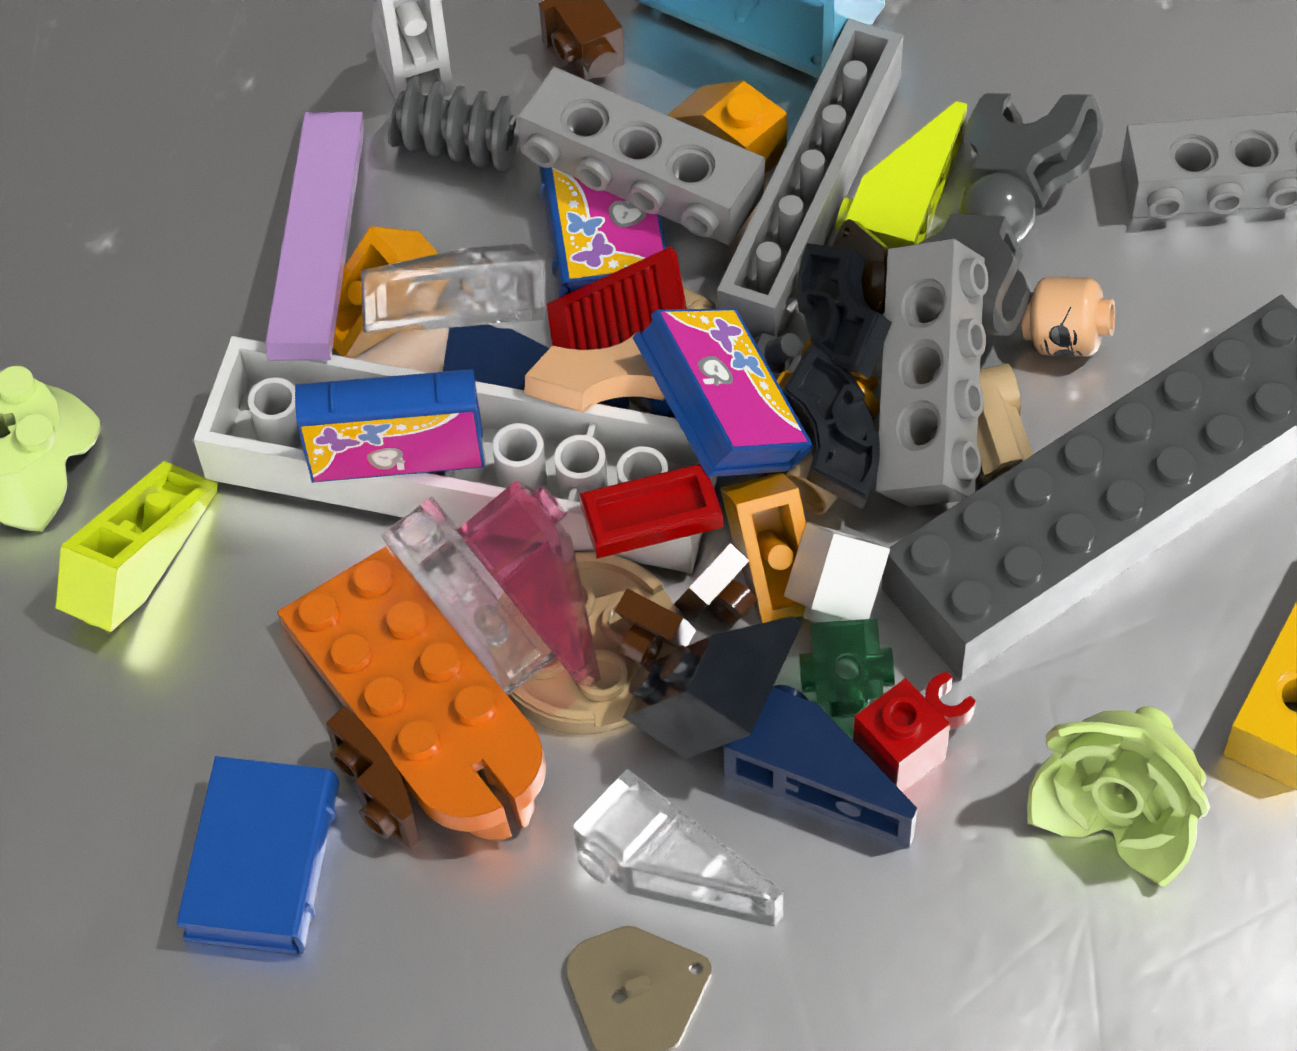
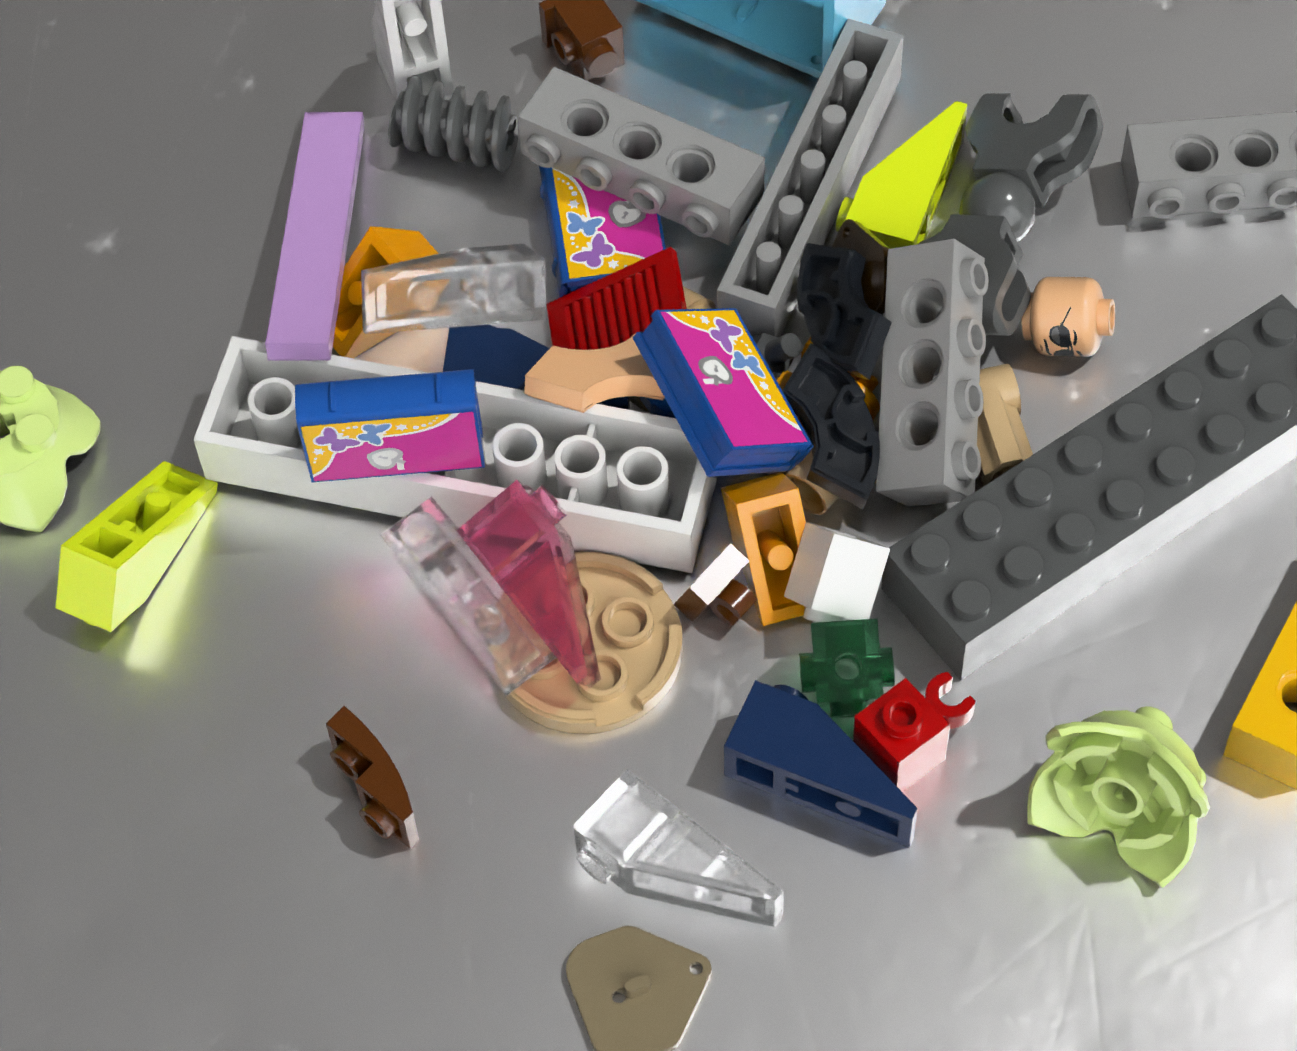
(258, 855): blue piece -> none
(420, 695): orange plate -> none
(650, 510): red tile -> none
(650, 628): reddish brown tile -> none
(710, 688): black slope -> none
(738, 116): light orange slope -> none

